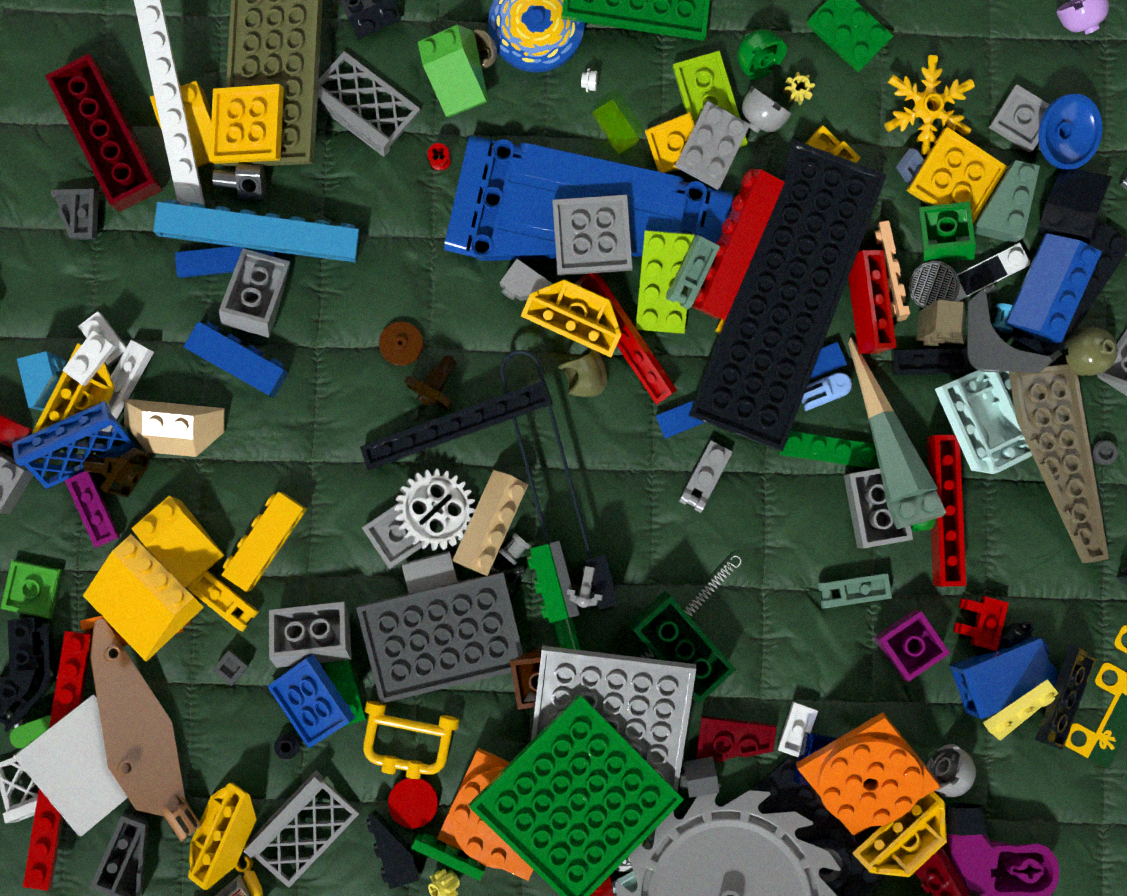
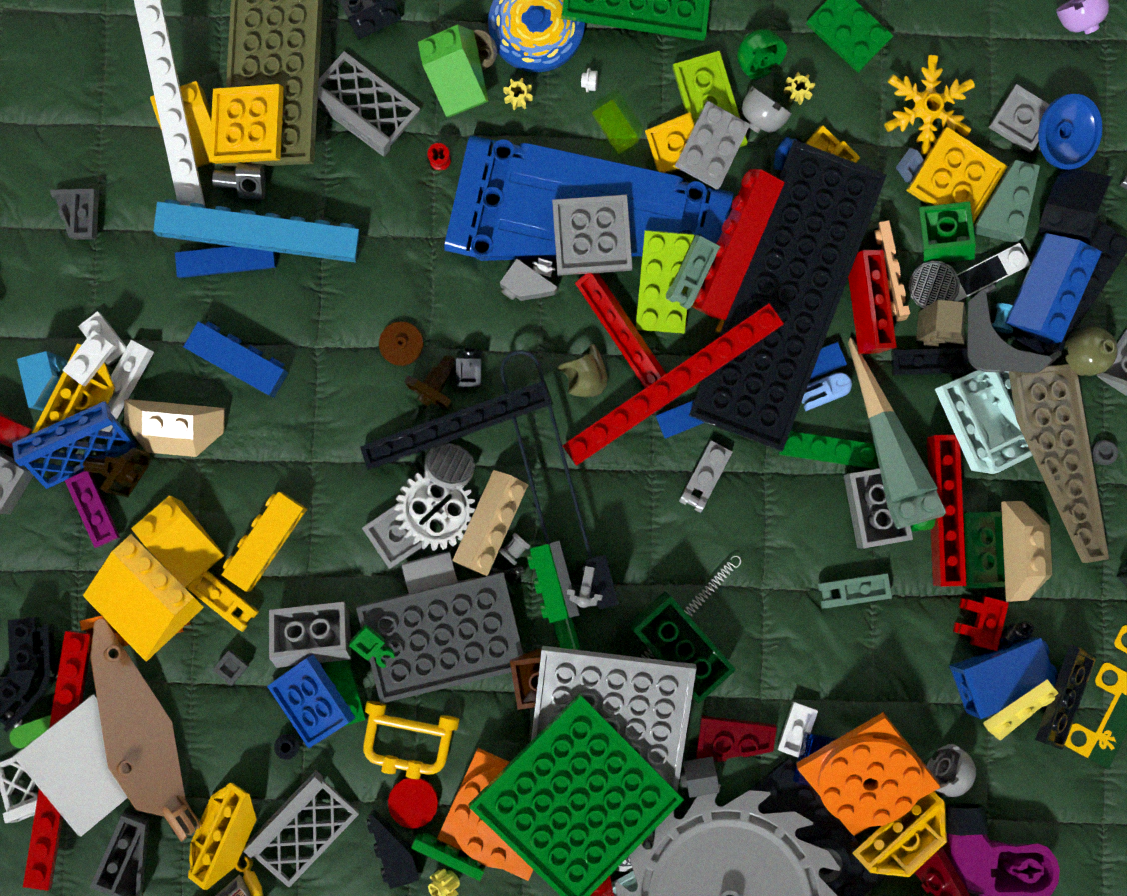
(31, 589): bright green tile -> none
(103, 133): dark red brick -> none
(254, 293): light grey slope -> none
(369, 644): none -> green plate
(449, 466): none -> tile
(468, 367): none -> black bracket
(522, 98): none -> light yellow gear
(543, 267): none -> white plate
(575, 314): yellow wedge -> none
(673, 384): none -> red plate
(782, 153): none -> blue arm
(911, 645): magenta brick -> none
(984, 549): none -> dark green plate
(1025, 550): none -> tan wedge

